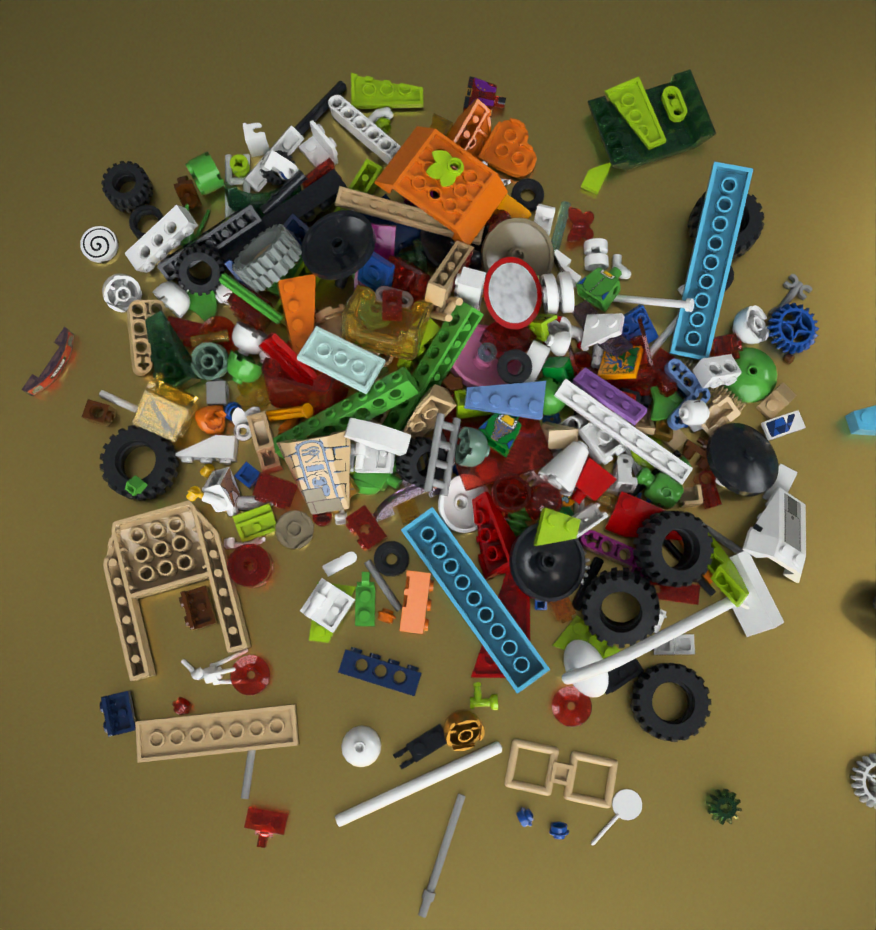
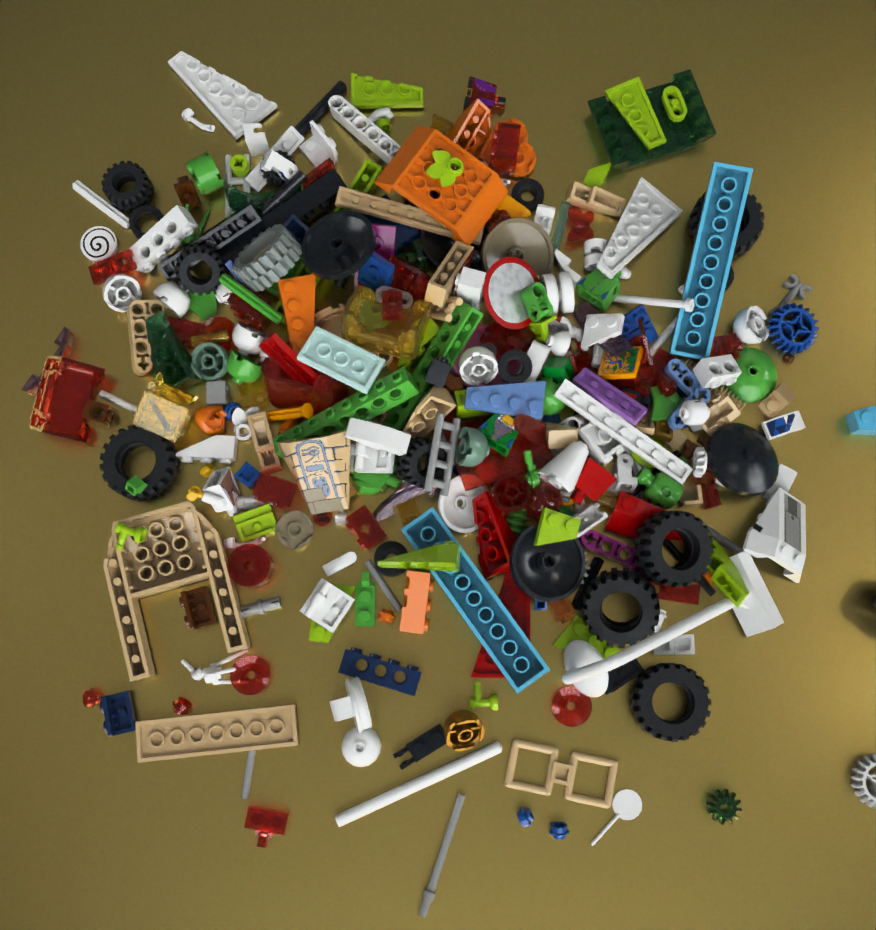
(63, 396): none -> clear red windscreen
(90, 698): none -> clear red plate
(101, 203): none -> white axle
(112, 265): none -> clear red plate
(139, 534): none -> lime piece
(188, 114): none -> white piece
(223, 96): none -> white wing
(260, 606): none -> light grey pin
(352, 705): none -> white piece
(437, 371): none -> black brick
(437, 557): none -> lime wedge
(478, 365): none -> white cylinder
(505, 149): none -> clear red brick
(530, 428): none -> clear red piece
(532, 474): none -> bright green plate
(535, 300): none -> bright green piece
(595, 199): none -> tan slope
(641, 222): none -> white wing
(699, 462): none -> white gear

